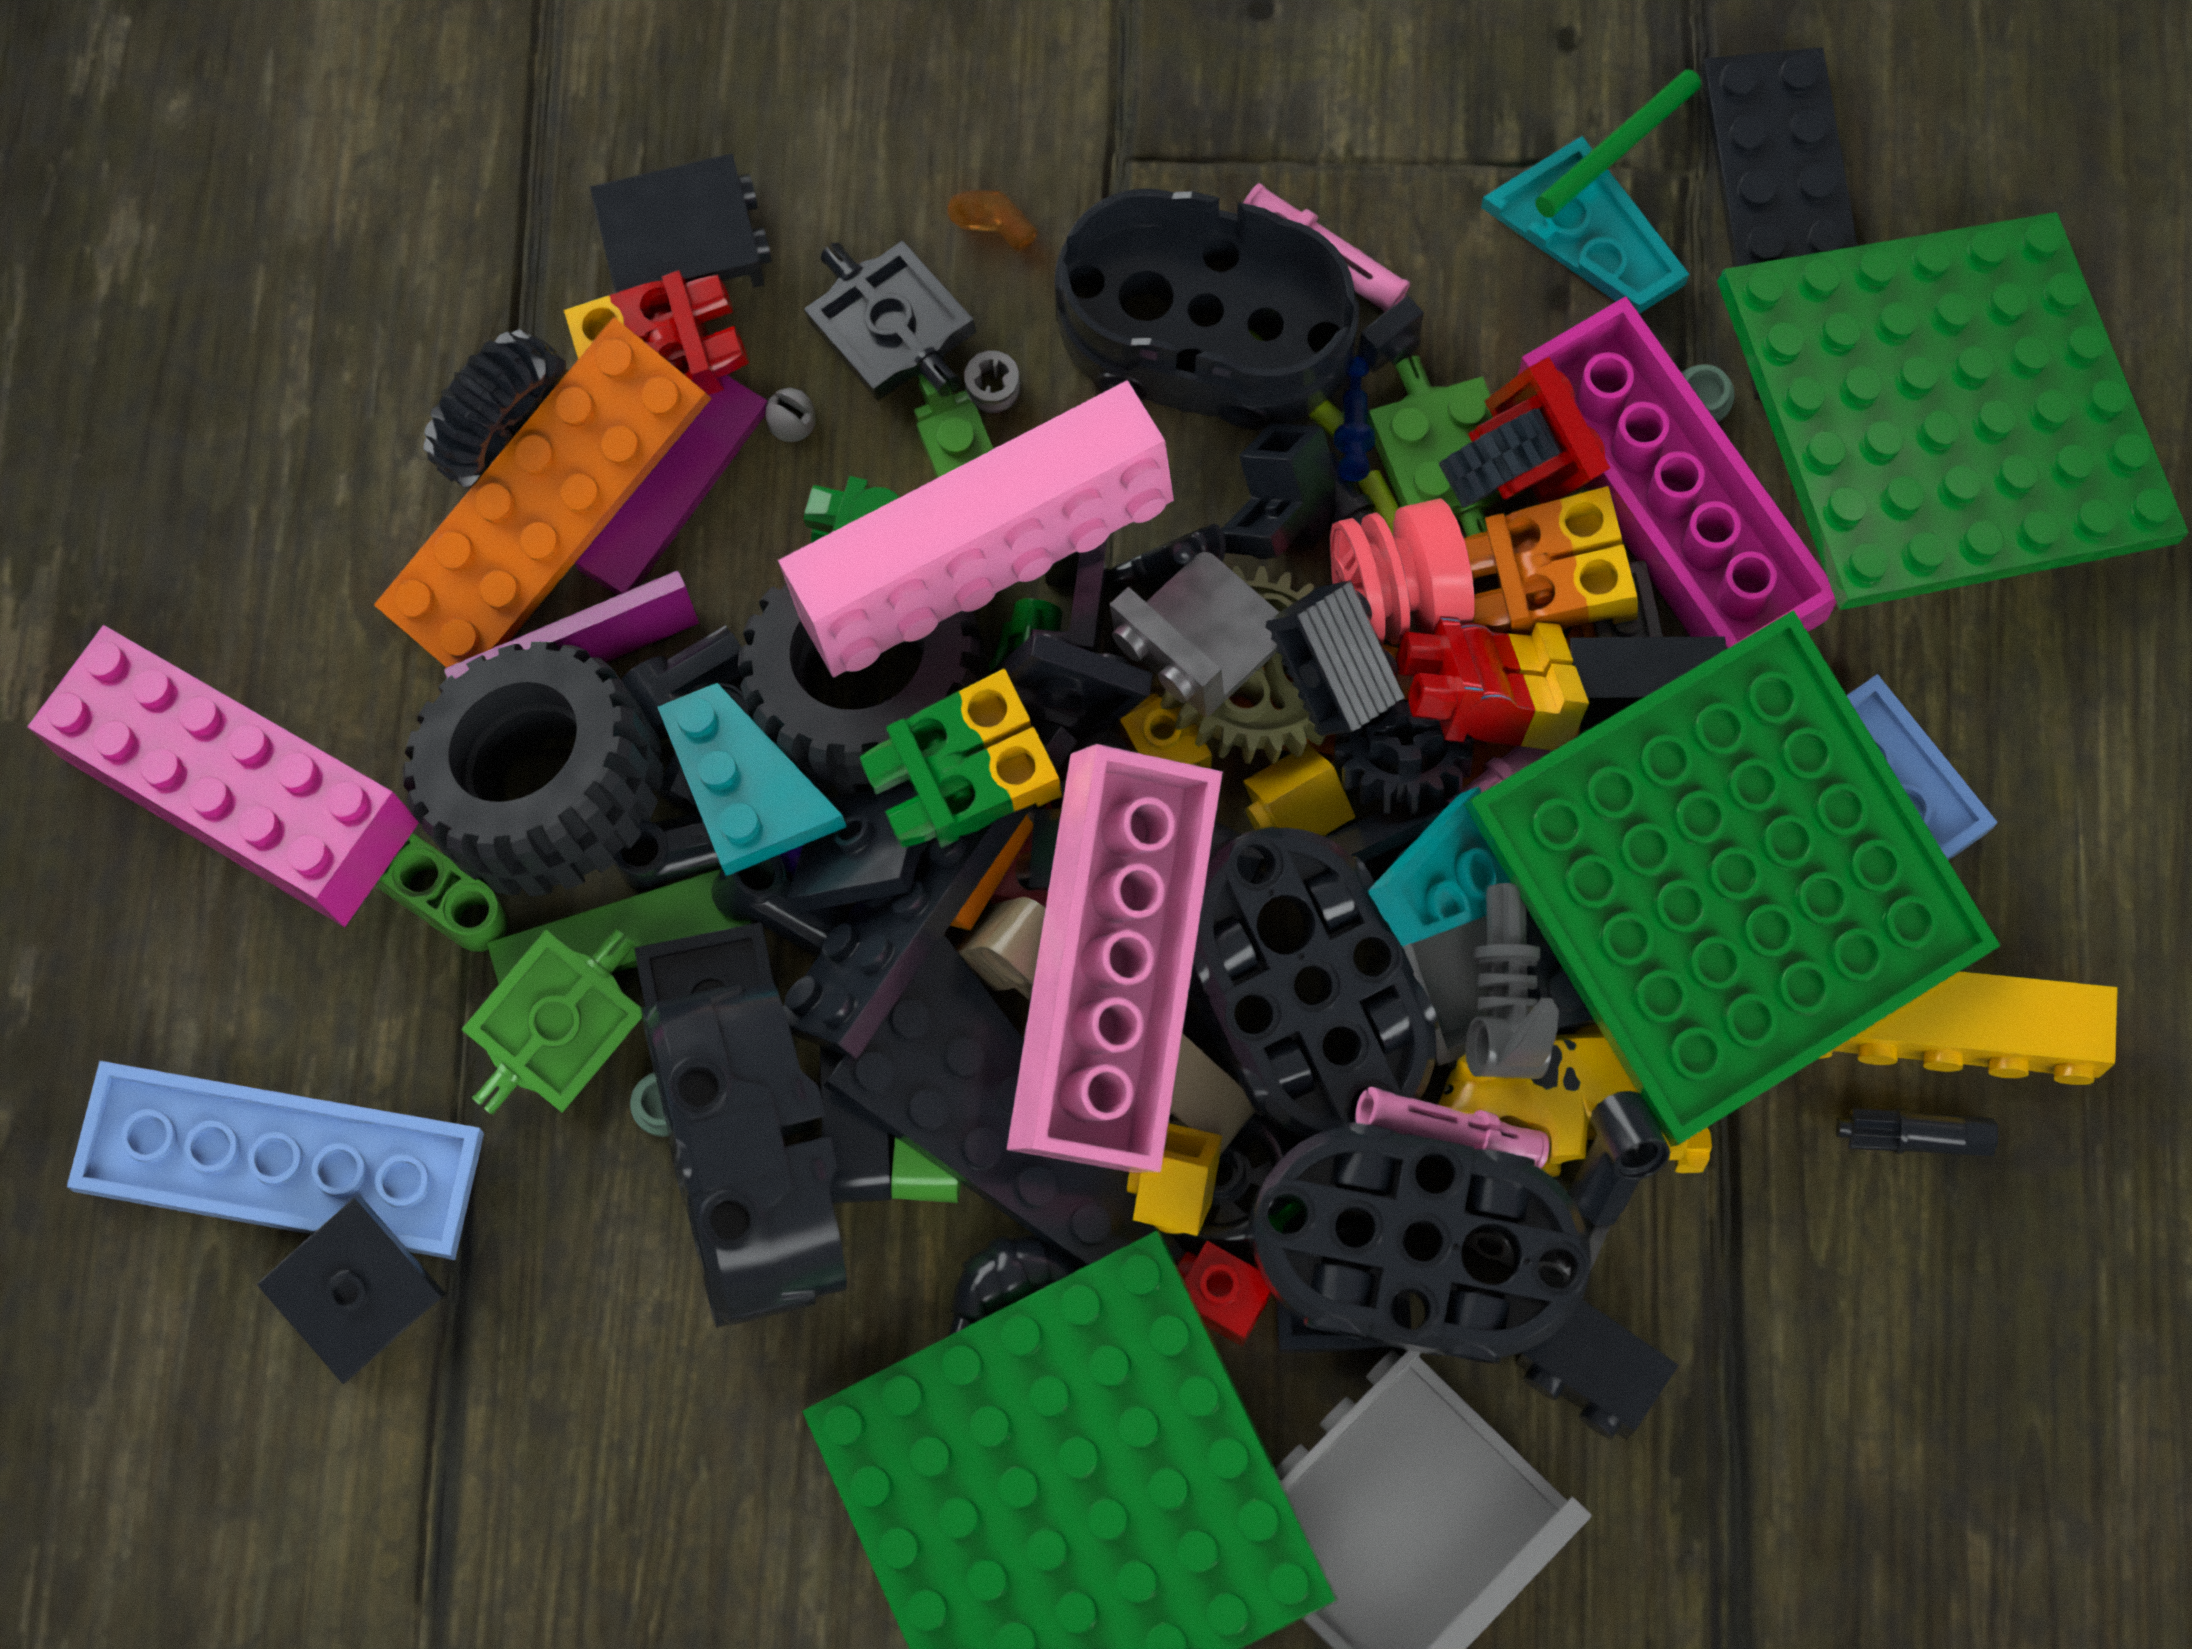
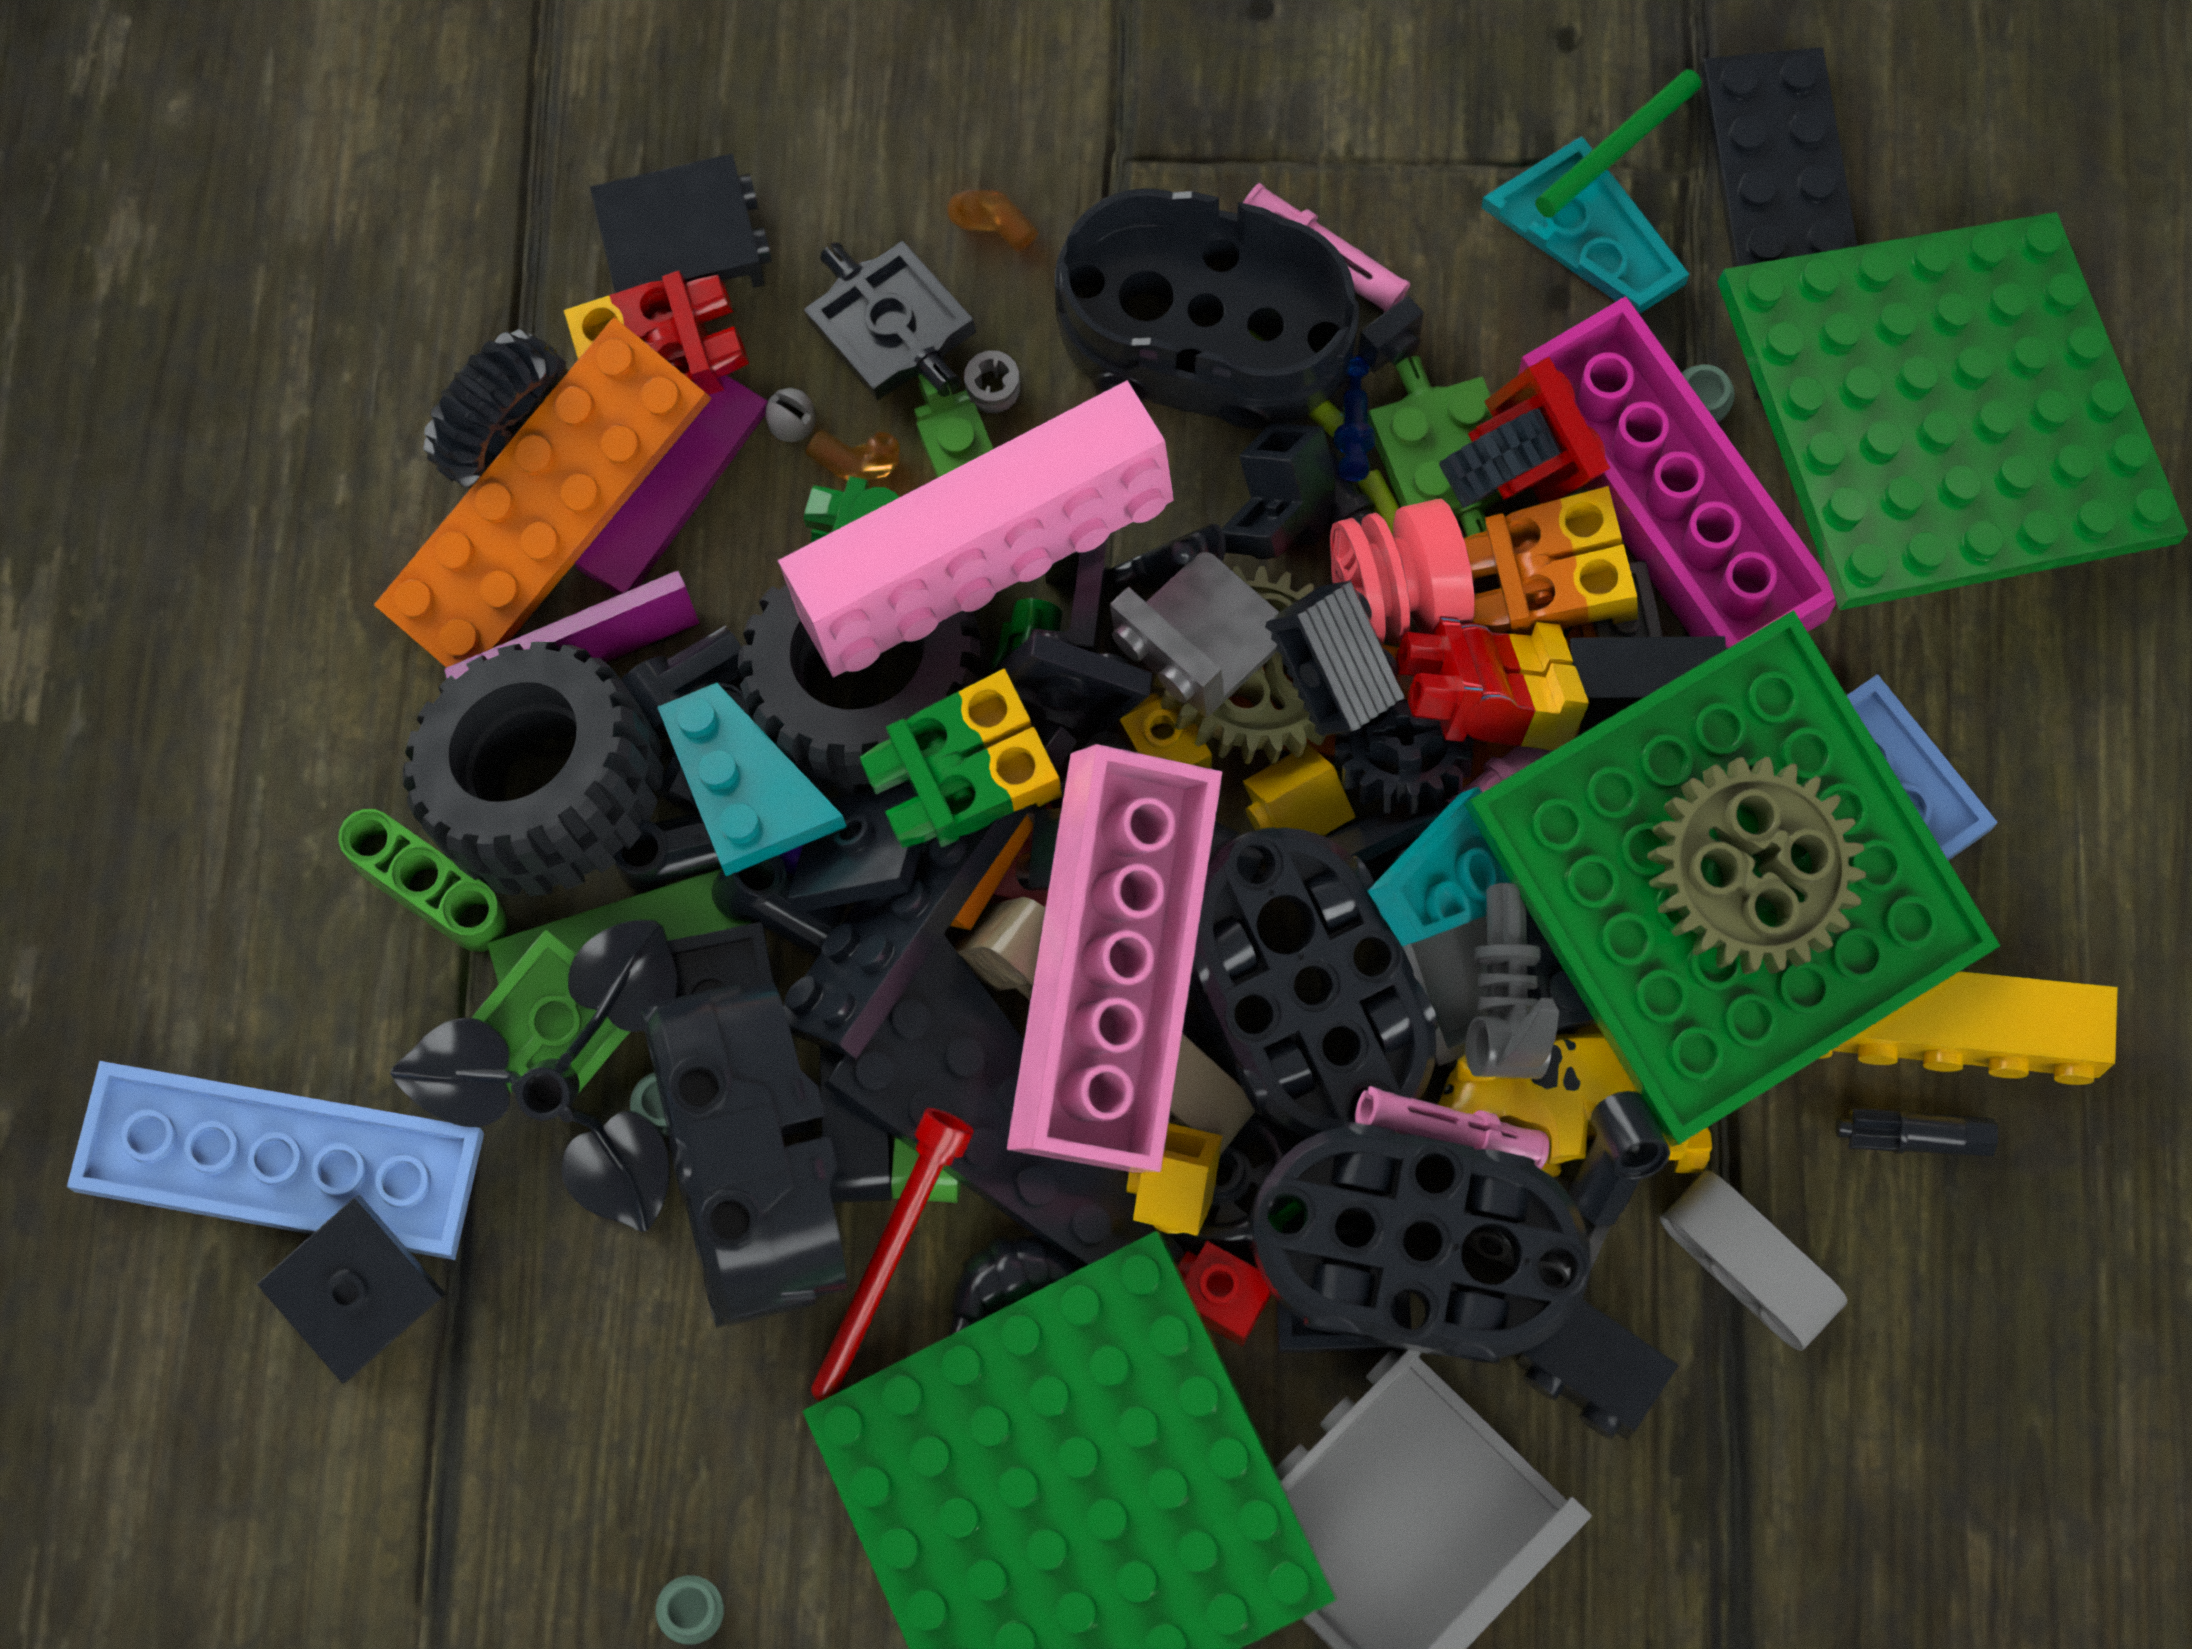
(225, 775): brick -> none
(463, 1076): none -> black plant
(689, 1610): none -> sand green plate
(864, 461): none -> clear orange arm
(940, 1141): none -> red piece
(1753, 1260): none -> light grey beam
(1785, 817): none -> olive gear

